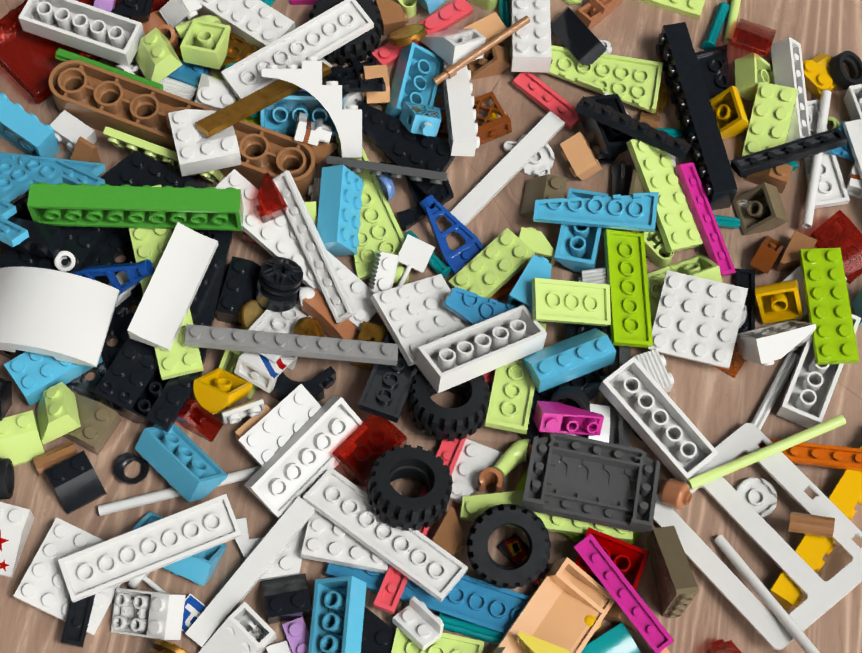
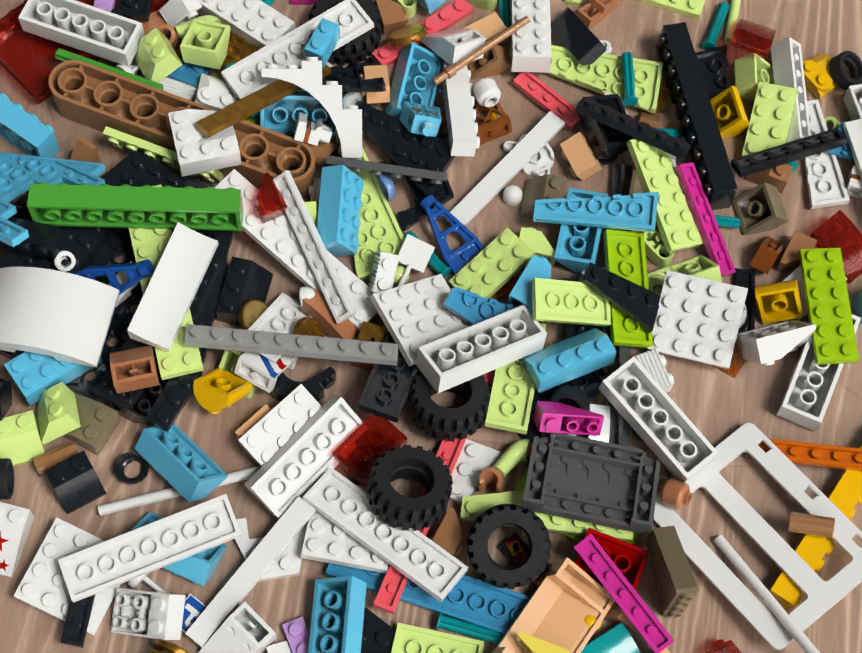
(69, 129): white brick -> none
(133, 369): none -> nougat slope
(199, 421): clear red slope -> none
(235, 414): white slope -> none
(279, 284): black wheel -> none
(287, 598): black slope -> none
(323, 41): none -> medium azure brick
(419, 624): white bracket -> none
(486, 92): none -> white head
(512, 195): none -> white piece
(628, 80): none -> teal axle
(631, 298): none -> black wing
(759, 495): white tile -> none
(766, 451): yellowish green piece -> none
(775, 390): white axle -> none
(816, 162): white piece -> none

